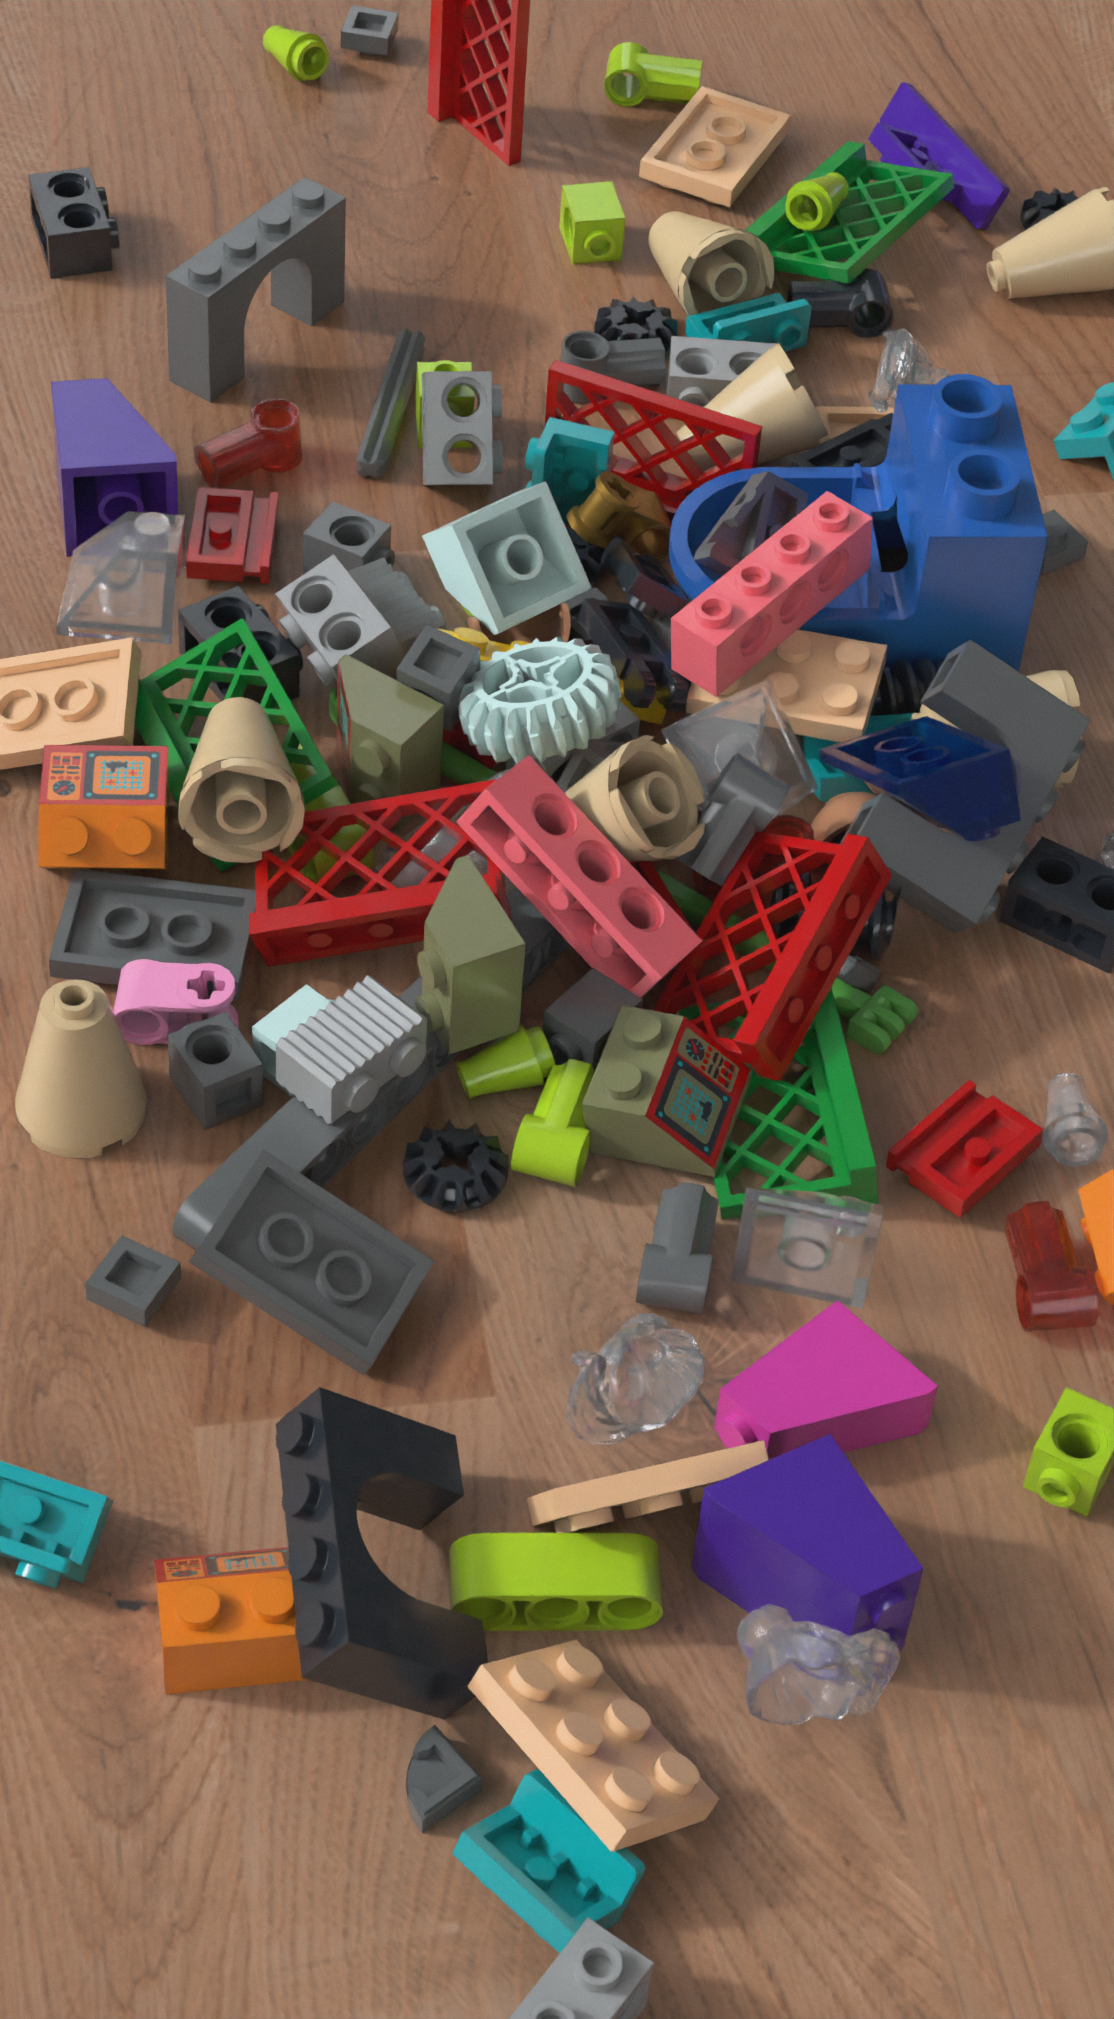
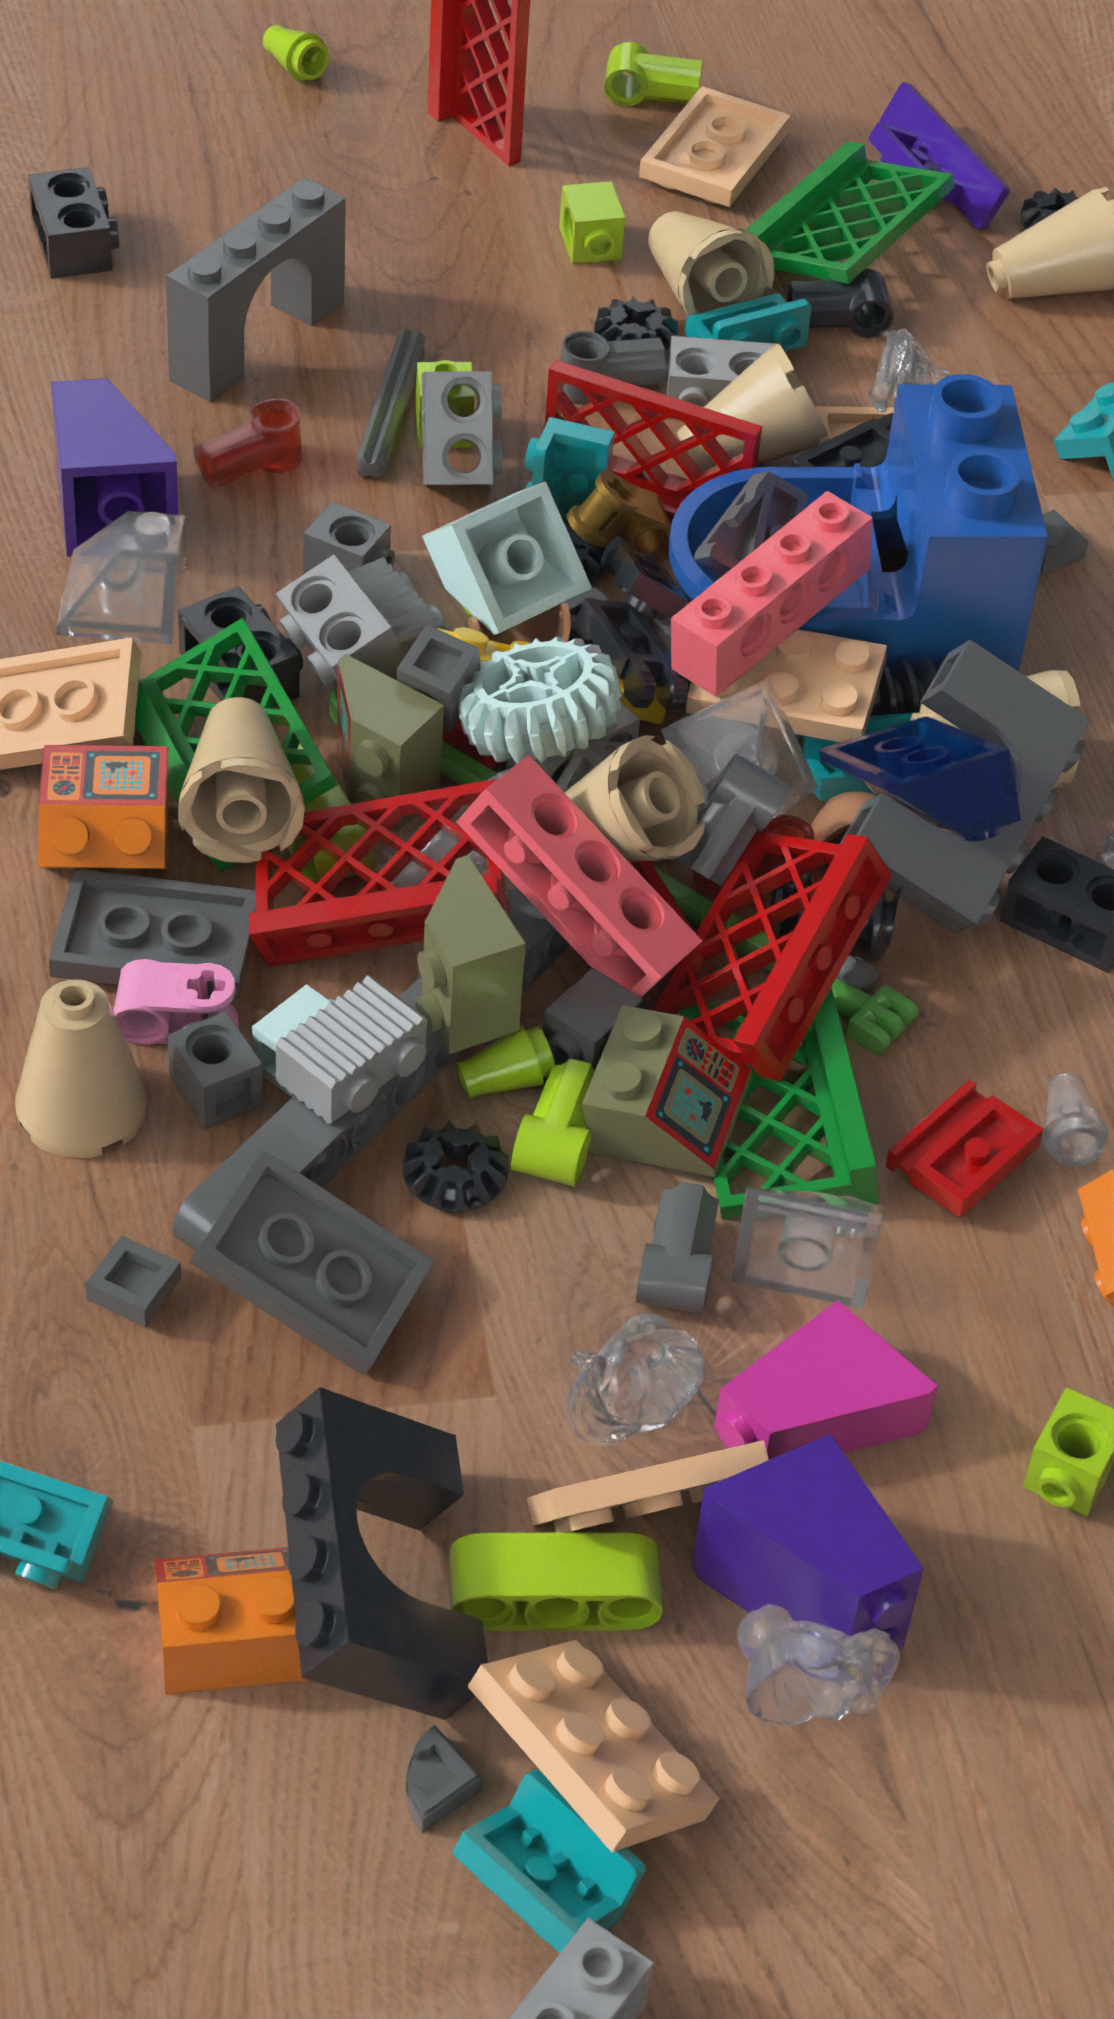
(232, 535): plate -> none
(369, 30): dark grey plate -> none
(815, 200): lime cone -> none
(1049, 1282): clear red piece -> none

